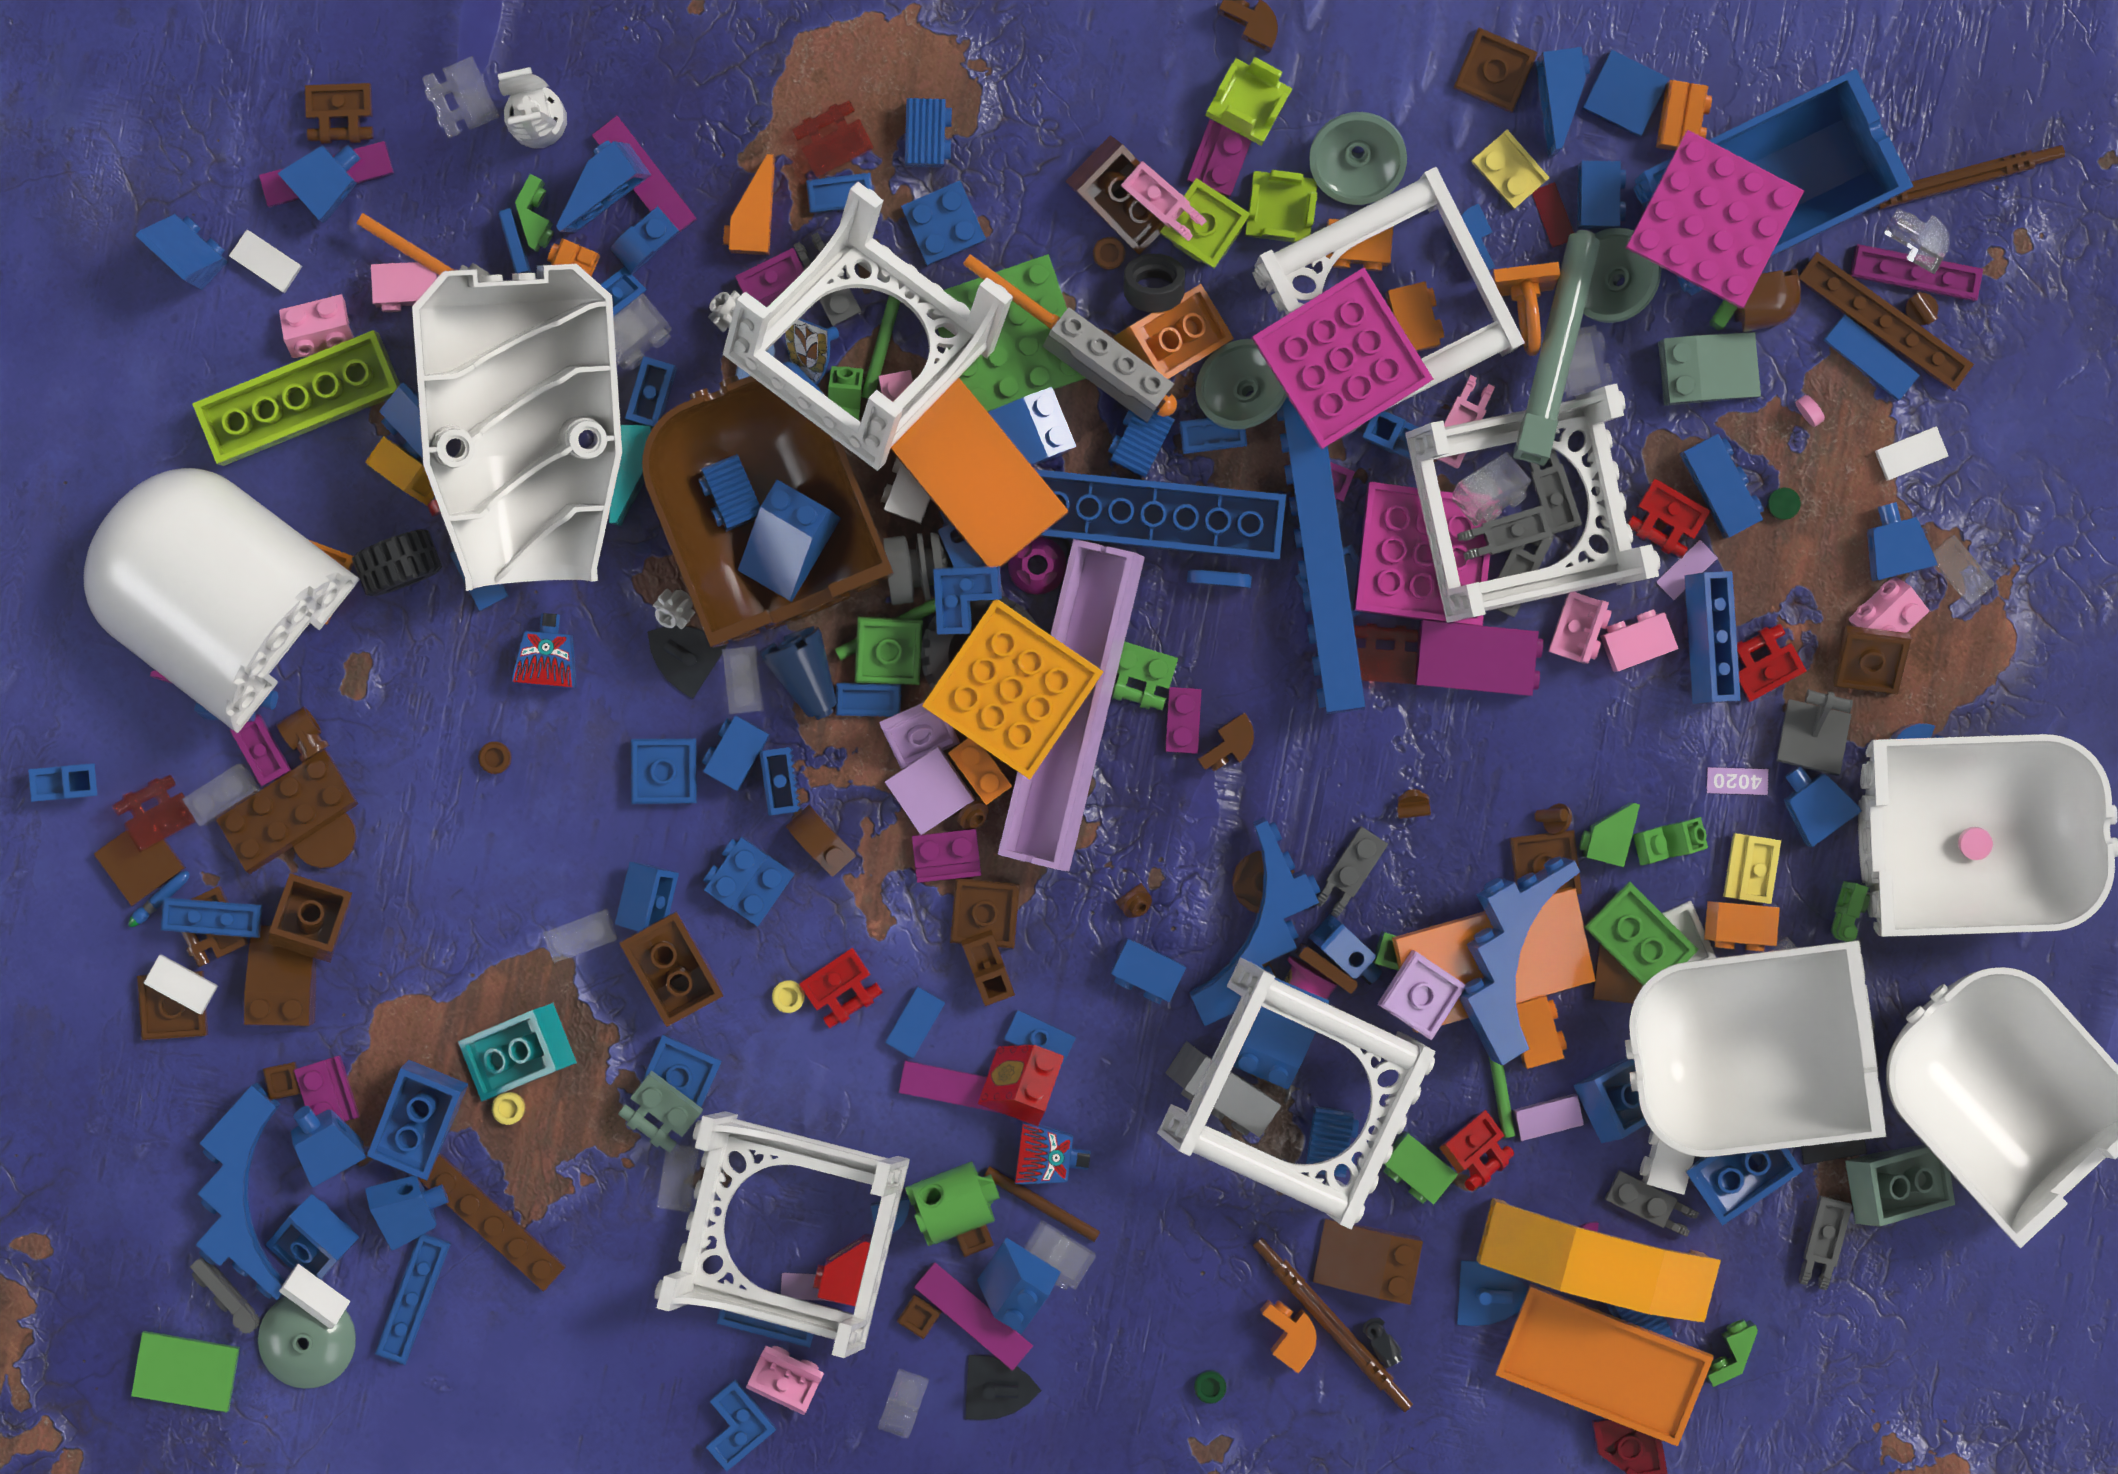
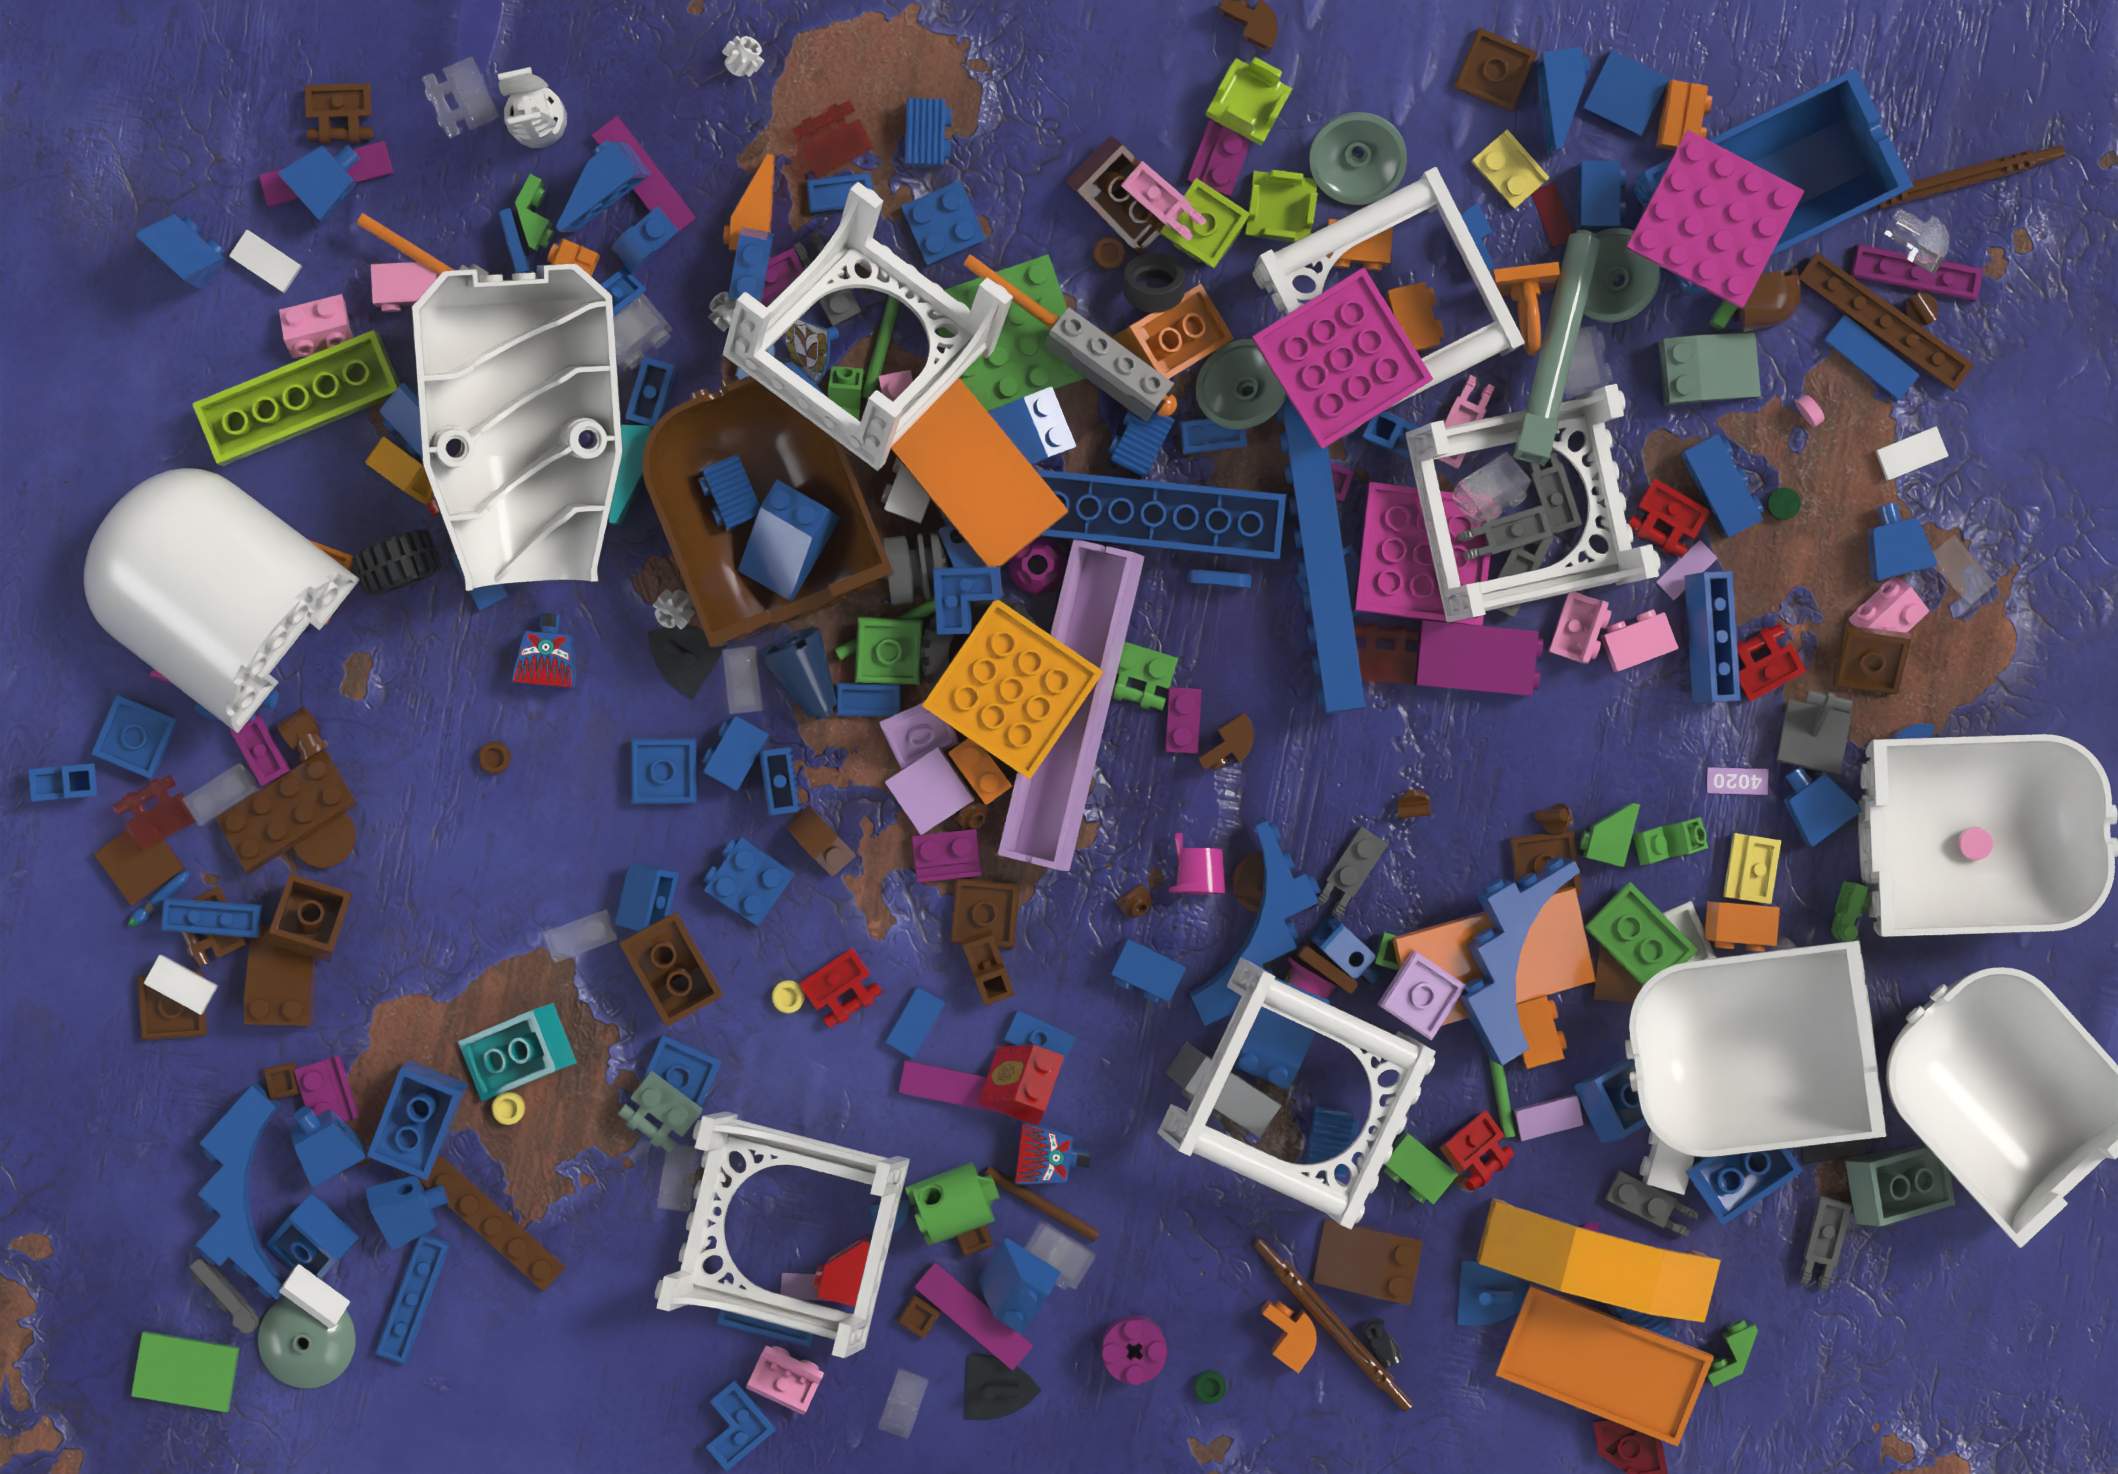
(135, 736): none -> blue plate
(743, 56): none -> white gear
(751, 263): none -> blue brick
(1133, 1330): none -> magenta brick
(1198, 870): none -> dark pink hat

